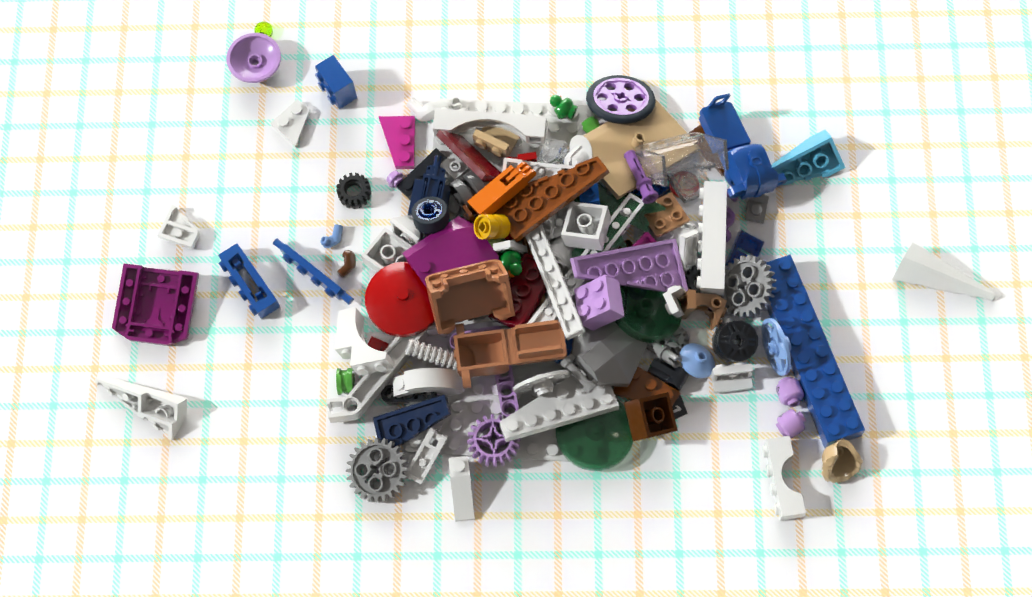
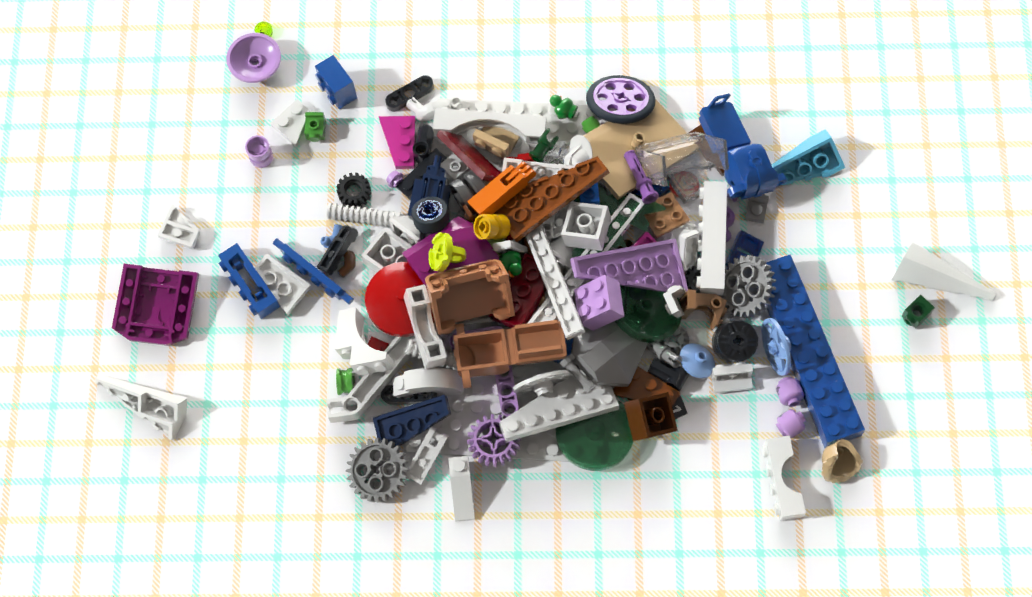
(259, 151): none -> lavender wheel
(282, 282): none -> white wing
(315, 126): none -> bright green brick
(337, 249): none -> black hinge
(360, 215): none -> white piece
(410, 86): none -> black beam
(419, 311): none -> white arch
(423, 143): none -> black piece
(444, 252): none -> neon yellow tile
(543, 147): none -> dark green piece
(921, 305): none -> dark green brick

